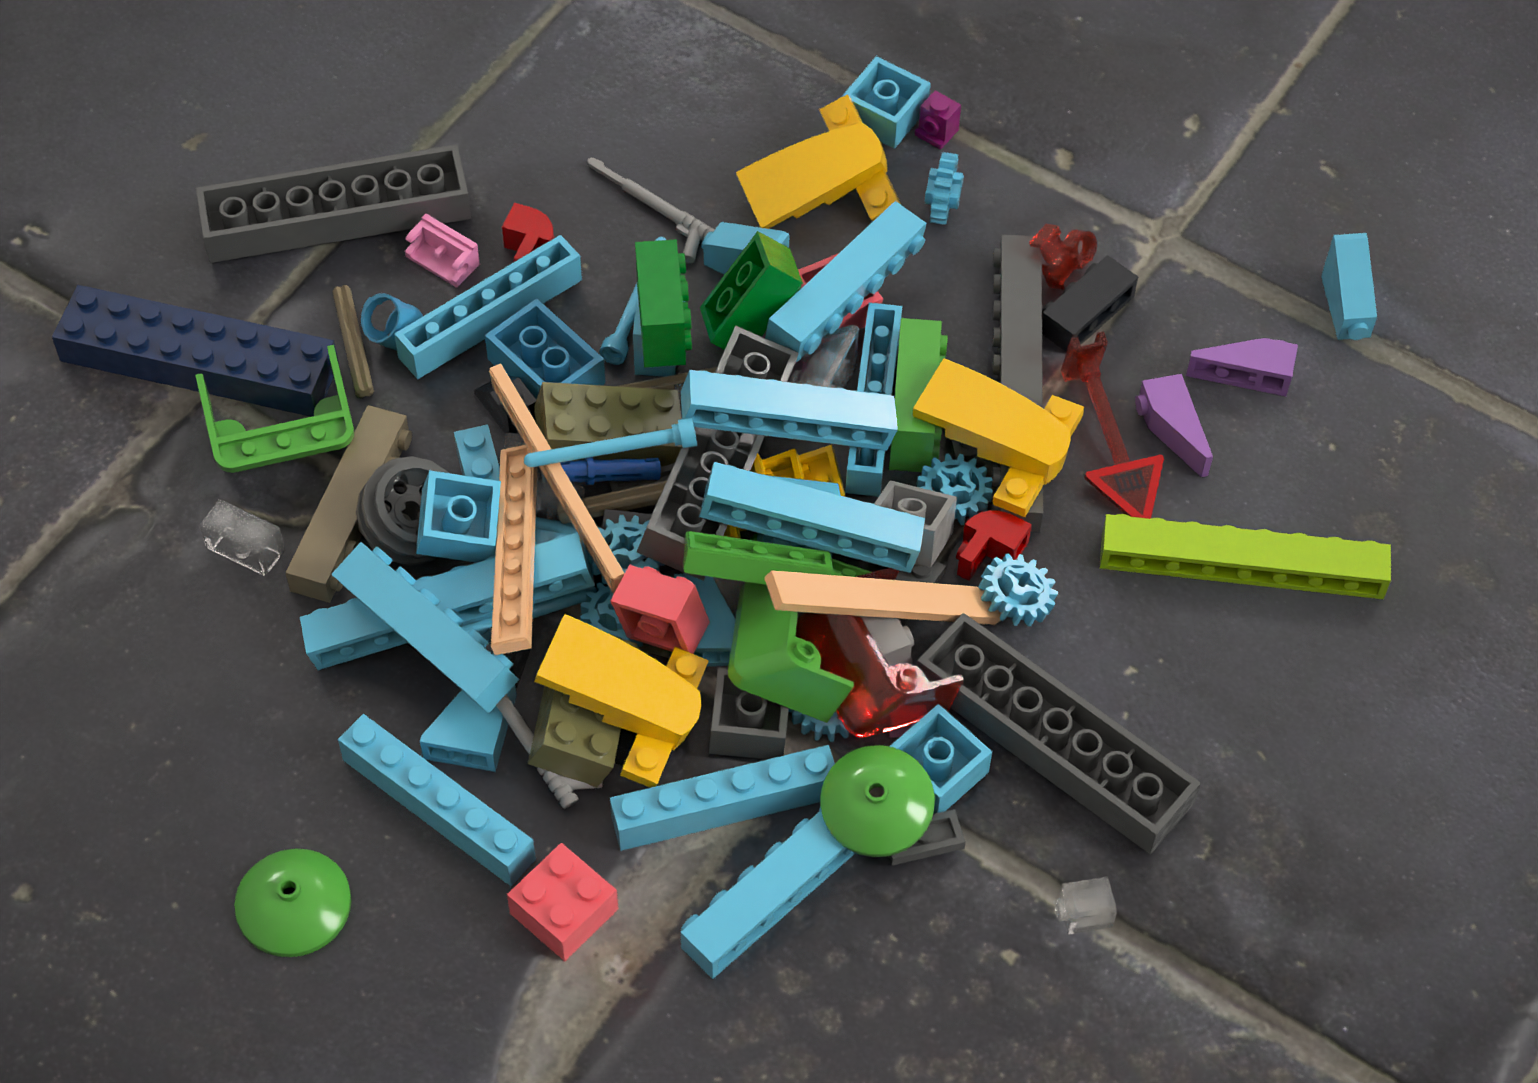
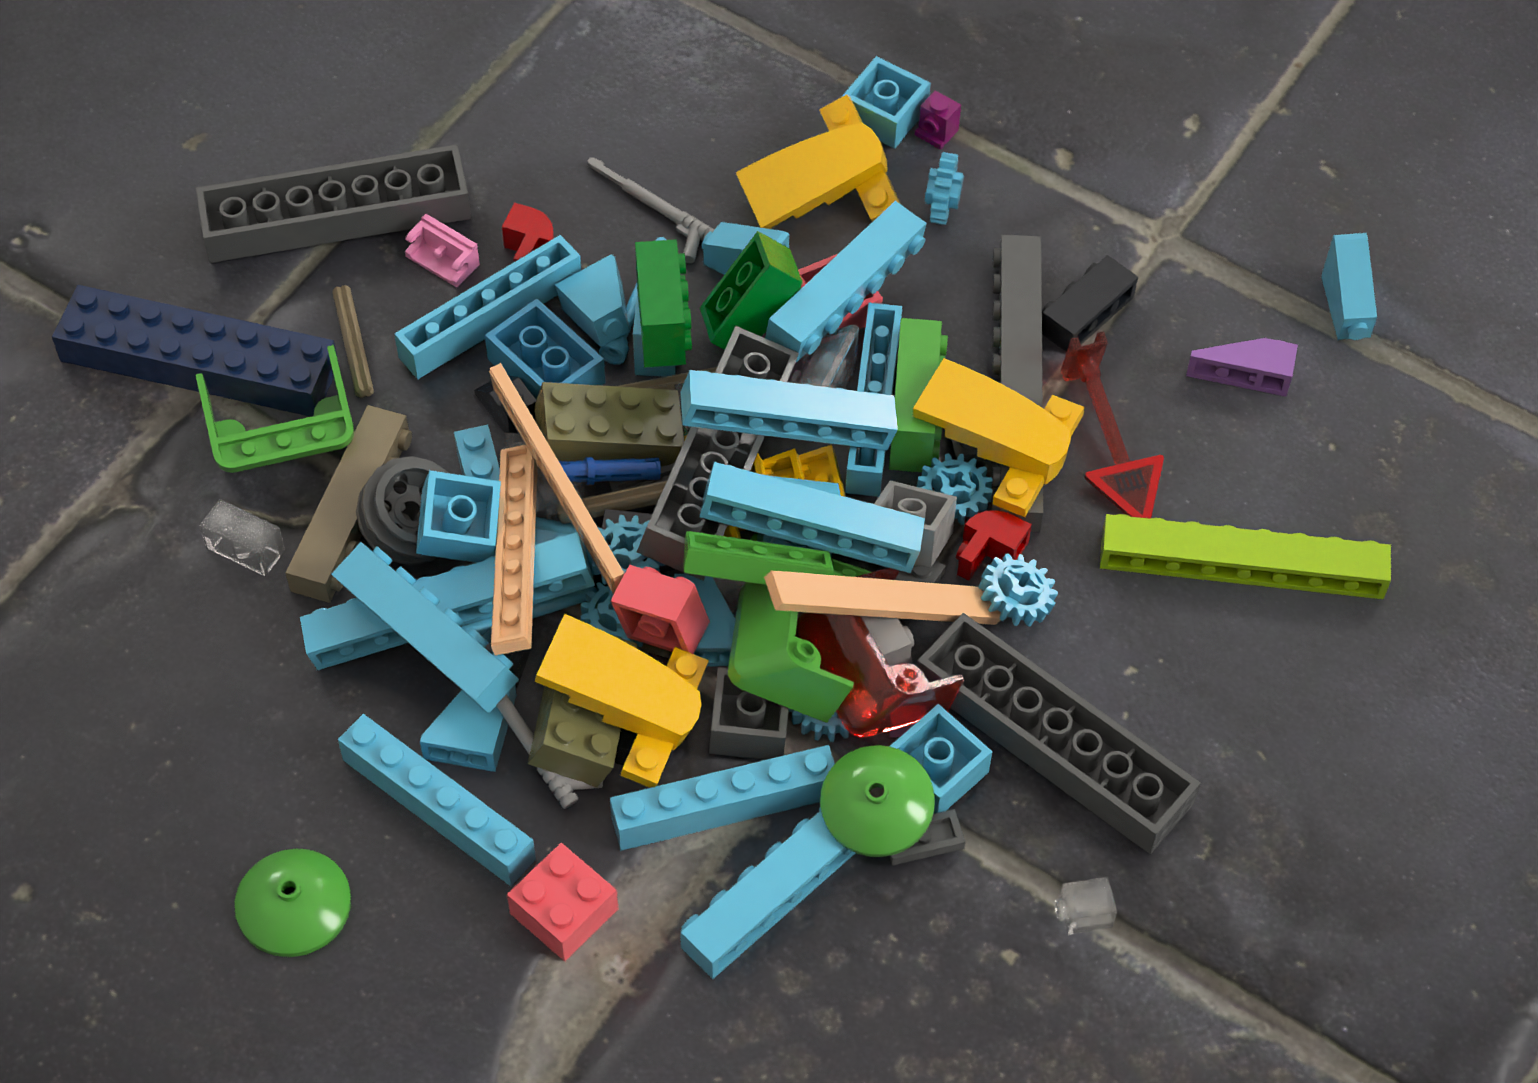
(398, 319): dark azure helmet -> none
(596, 301): none -> medium azure slope
(680, 434): medium azure piece -> none
(1063, 255): clear red piece -> none
(1174, 420): medium lavender slope -> none

